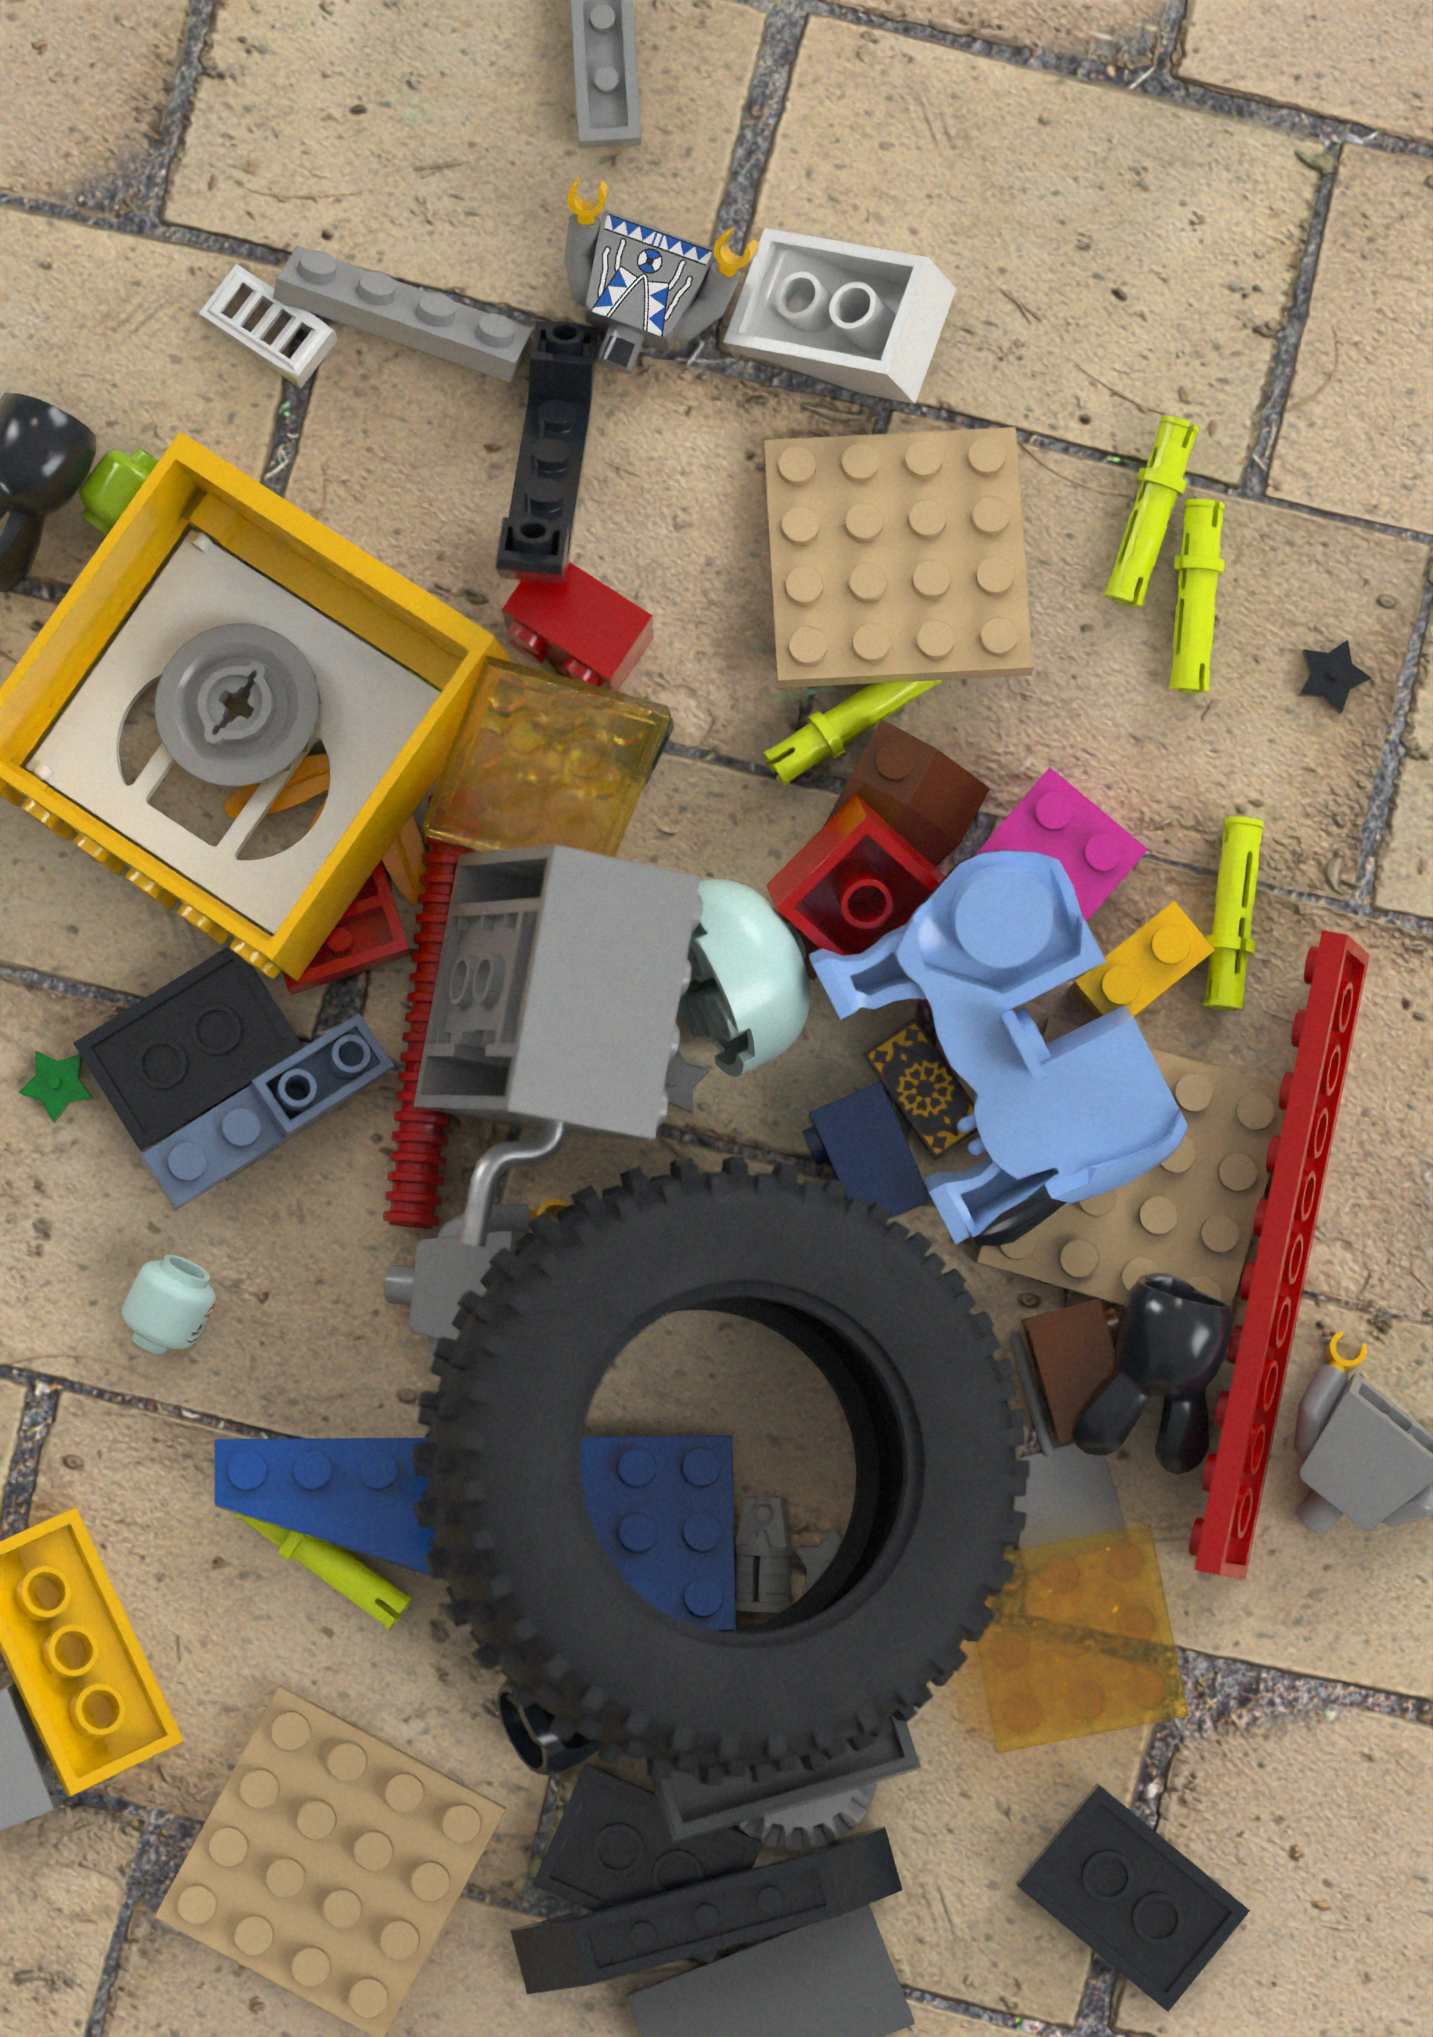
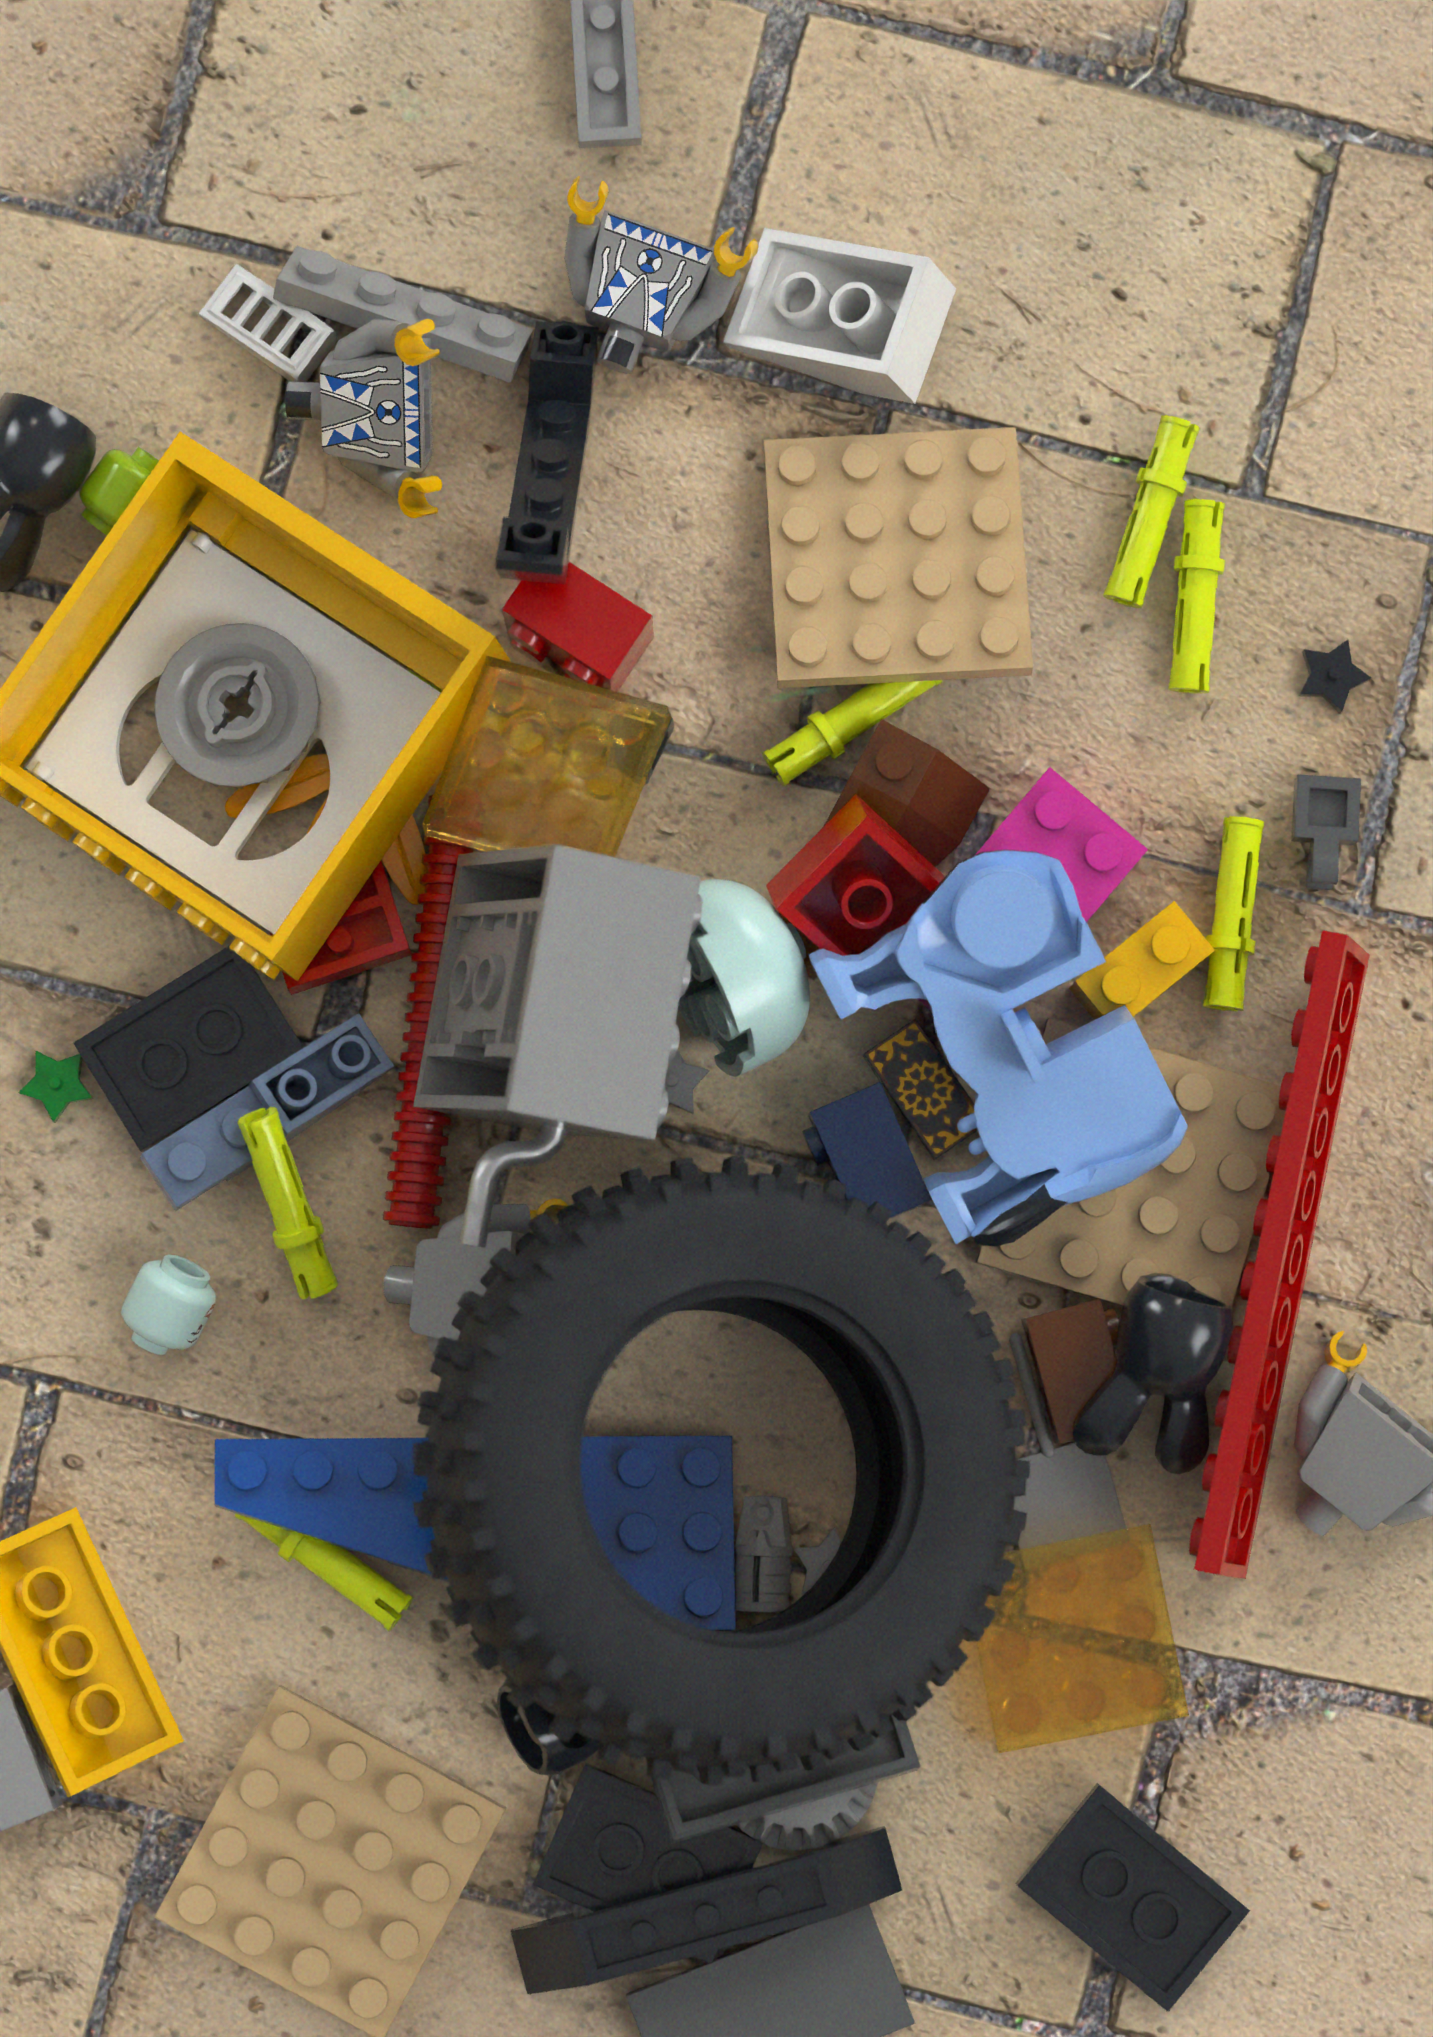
(296, 1227): none -> neon yellow pin
(377, 408): none -> torso
(1325, 816): none -> dark grey plate

